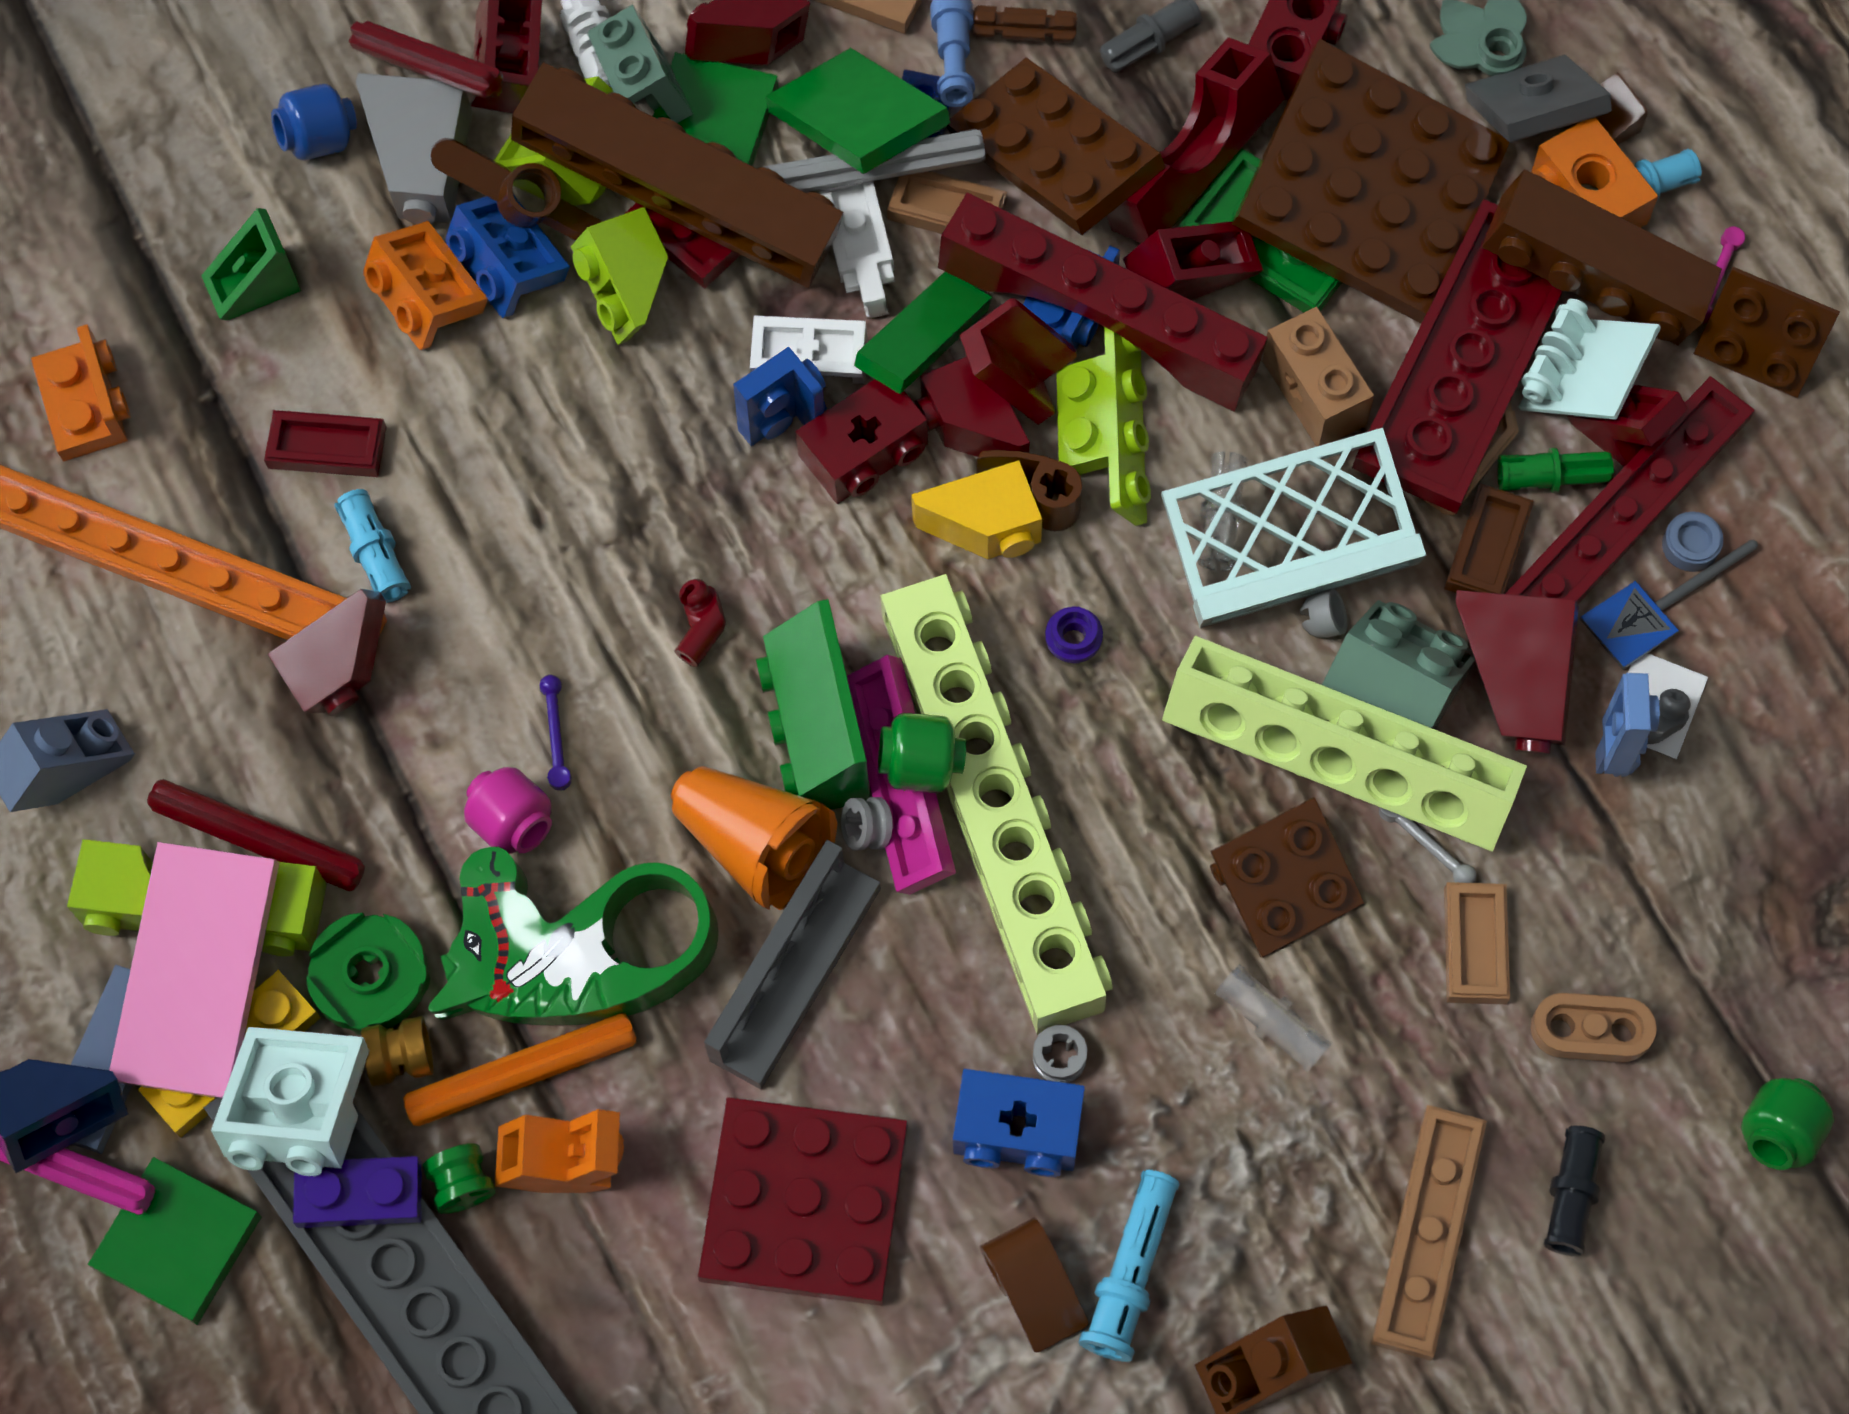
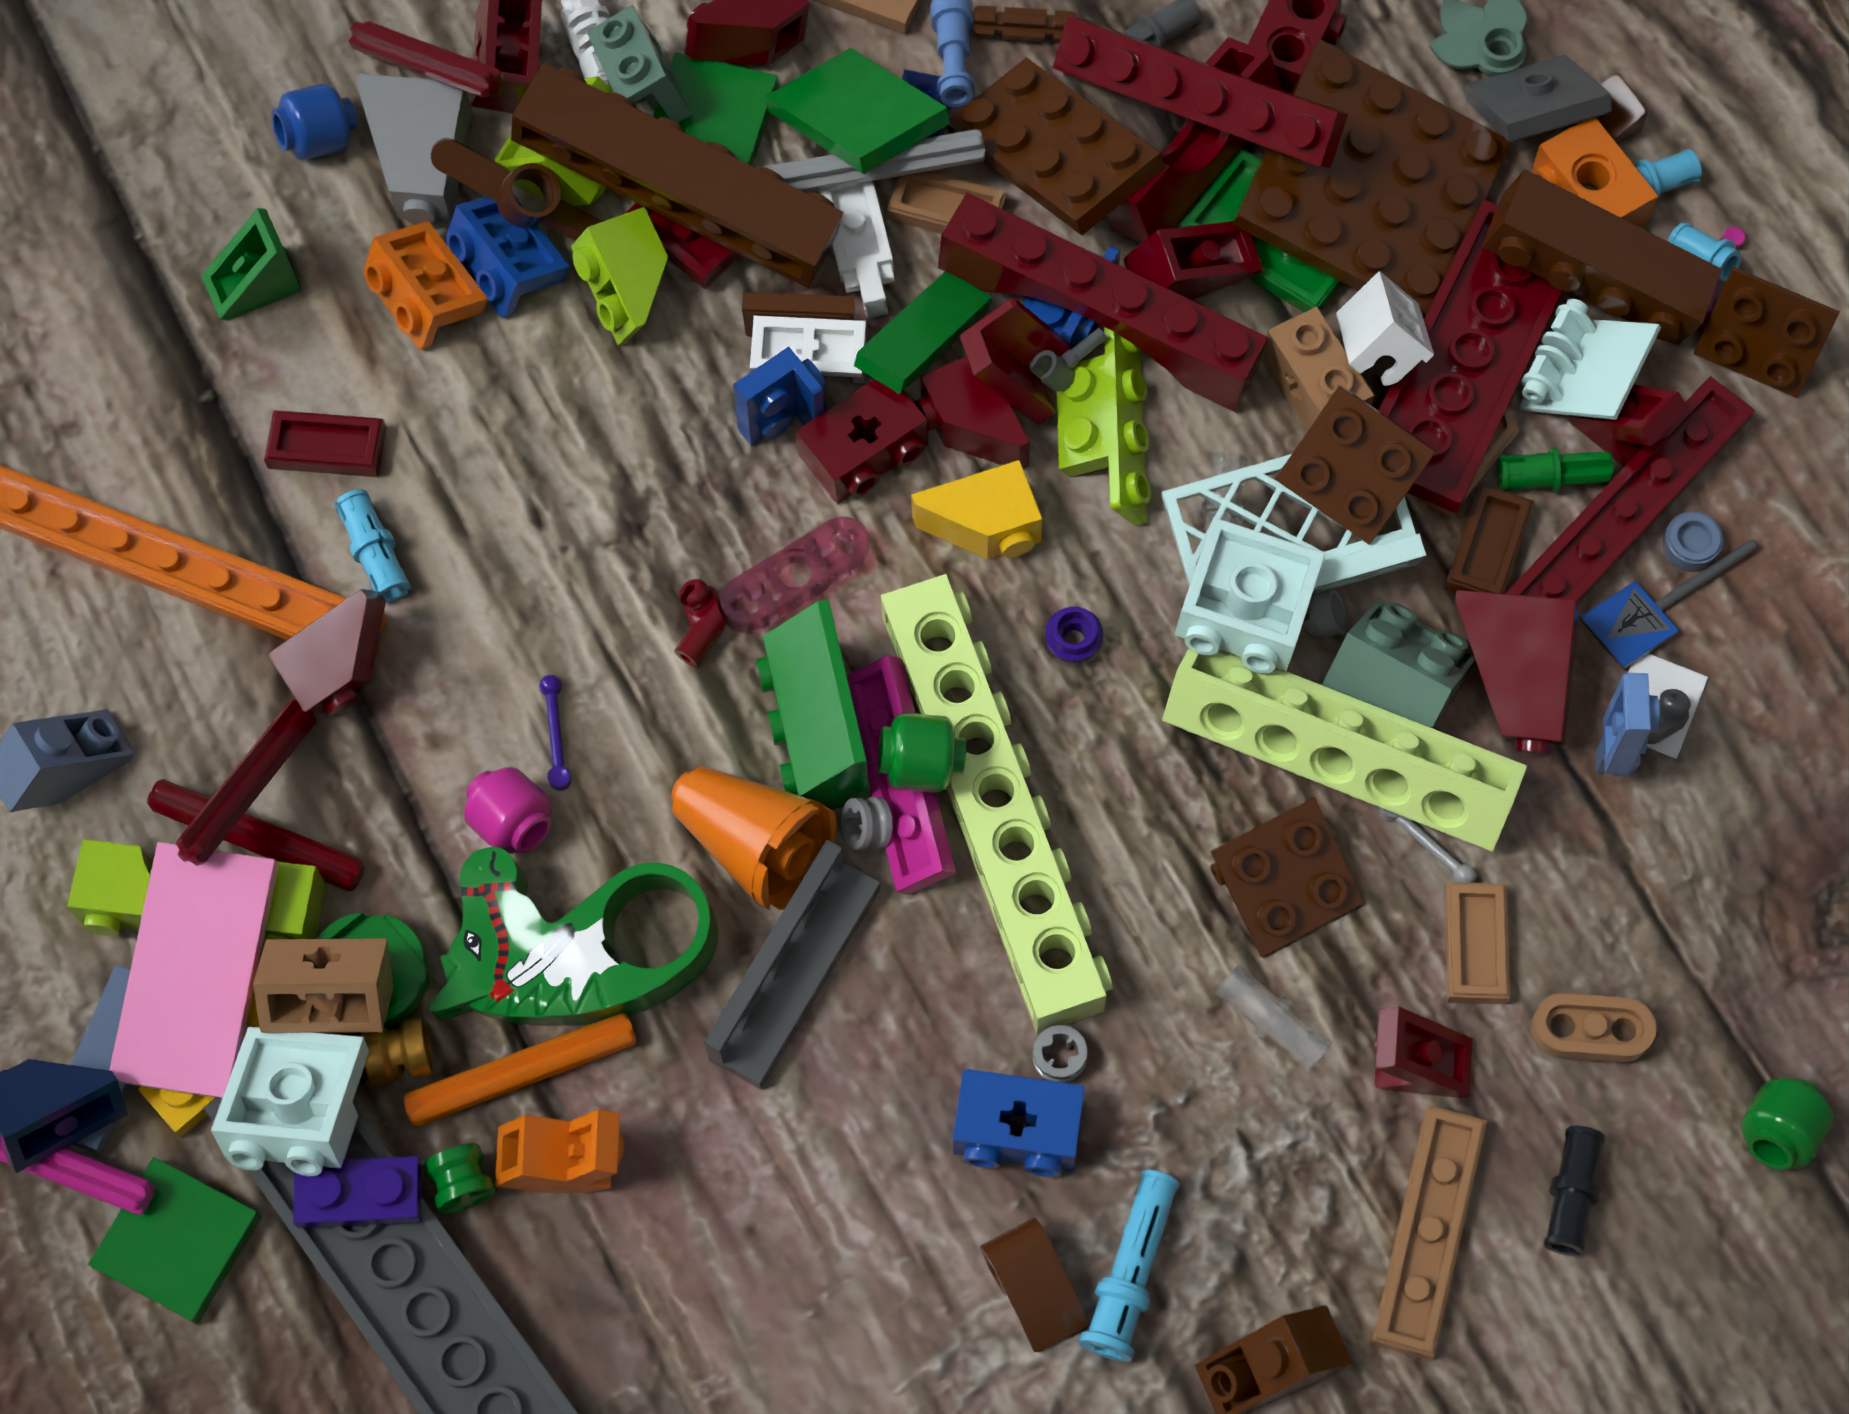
(79, 396): orange bracket -> none
(244, 784): none -> dark red axle
(323, 985): none -> medium nougat brick
(790, 598): none -> clear pink beam
(796, 306): none -> reddish brown tile
(803, 1201): dark red plate -> none
(1046, 478): reddish brown panel -> none
(1058, 371): none -> dark grey hand
(1200, 91): none -> dark red plate
(1248, 596): none -> light aqua plate
(1355, 464): none -> reddish brown hinge
(1382, 323): none -> white hinge
(1421, 1055): none -> dark red slope
(1720, 253): none -> medium azure pin

